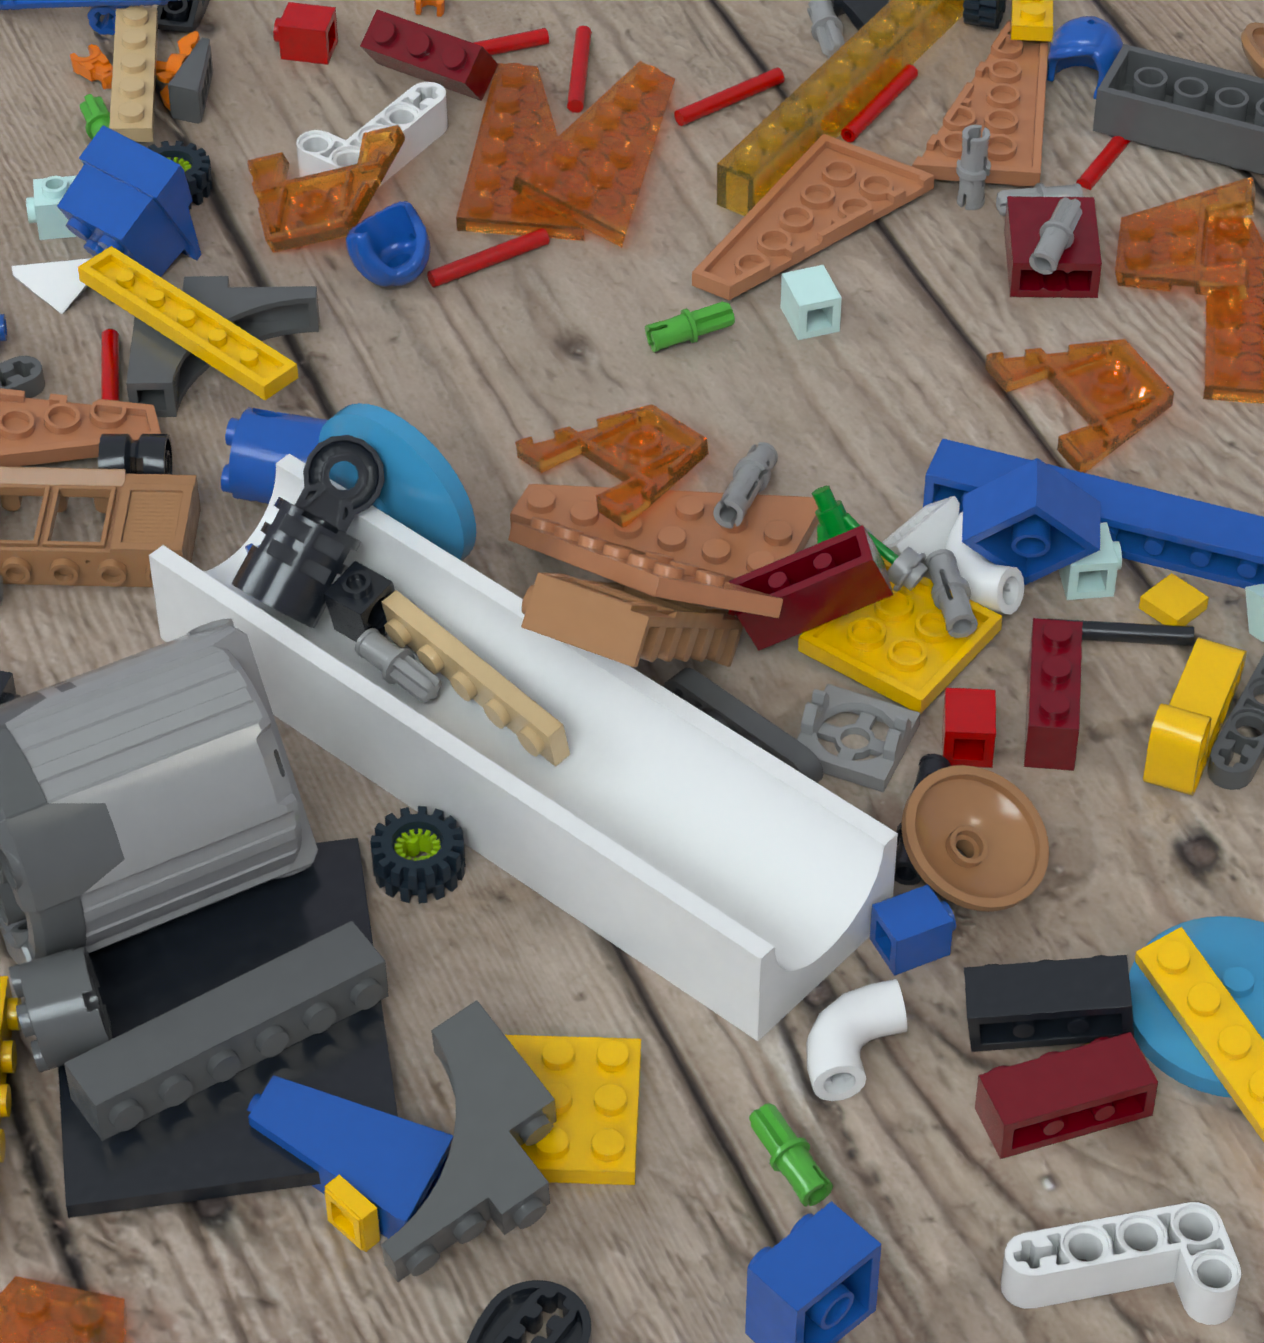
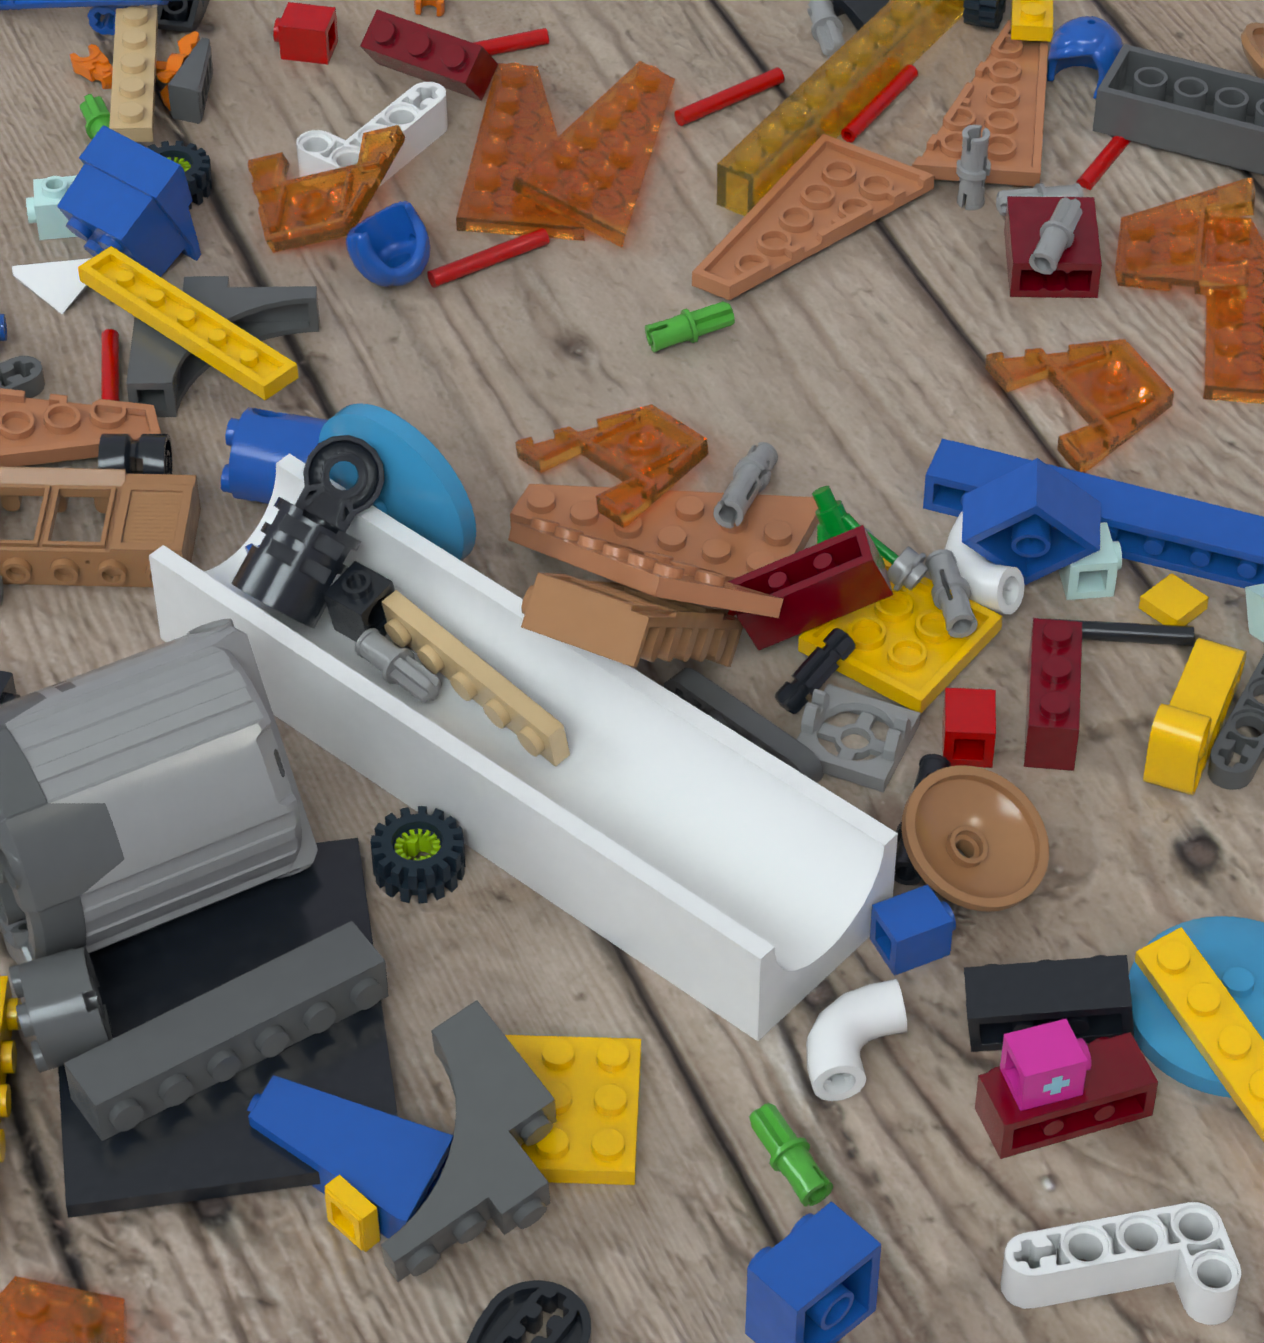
(579, 69): red bar -> none
(810, 302): light aqua brick -> none
(815, 670): none -> black axle
(926, 529): white slope -> none
(1044, 1064): none -> dark pink brick

